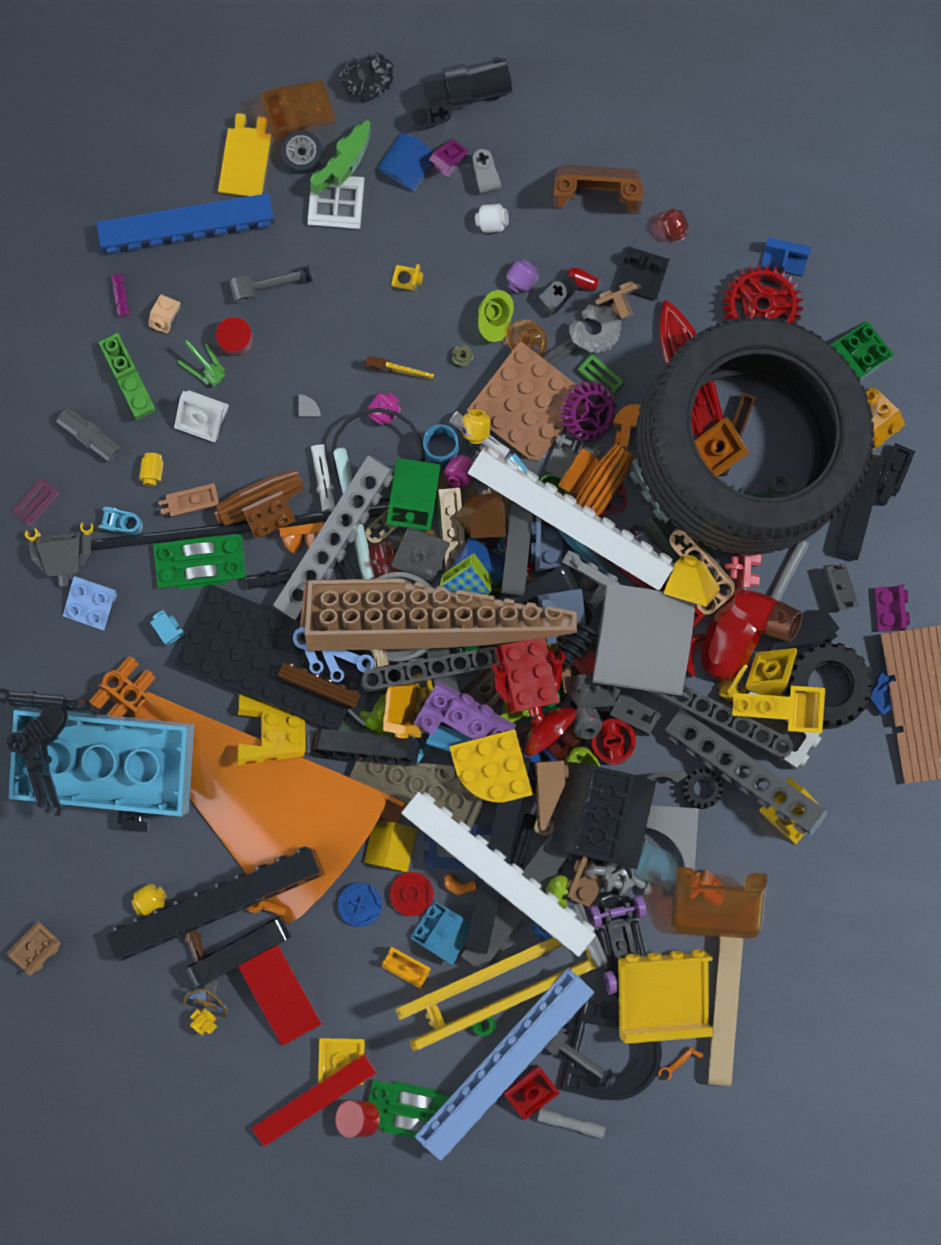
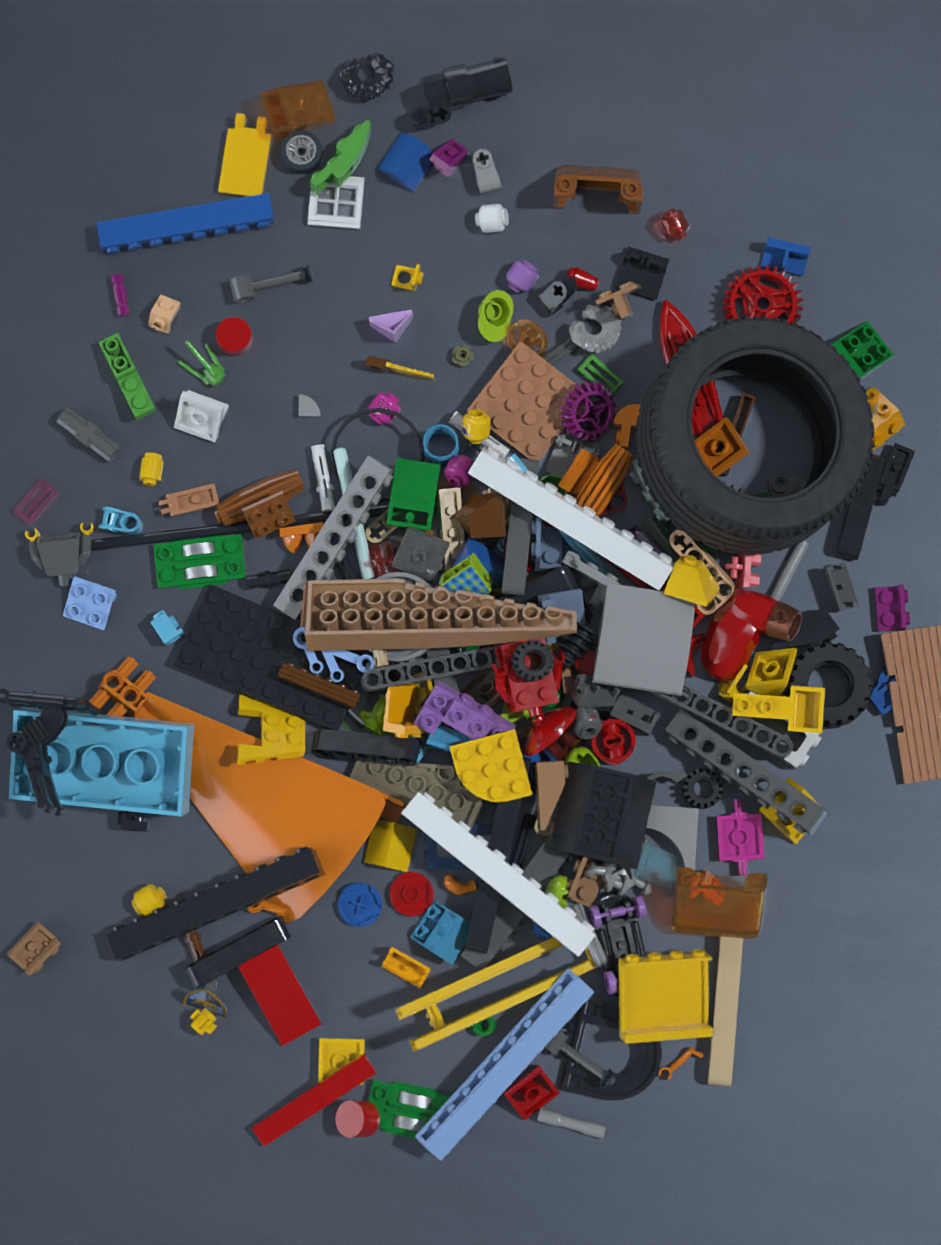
(392, 324): none -> lavender slope
(544, 654): none -> black tyre
(740, 837): none -> dark pink plate

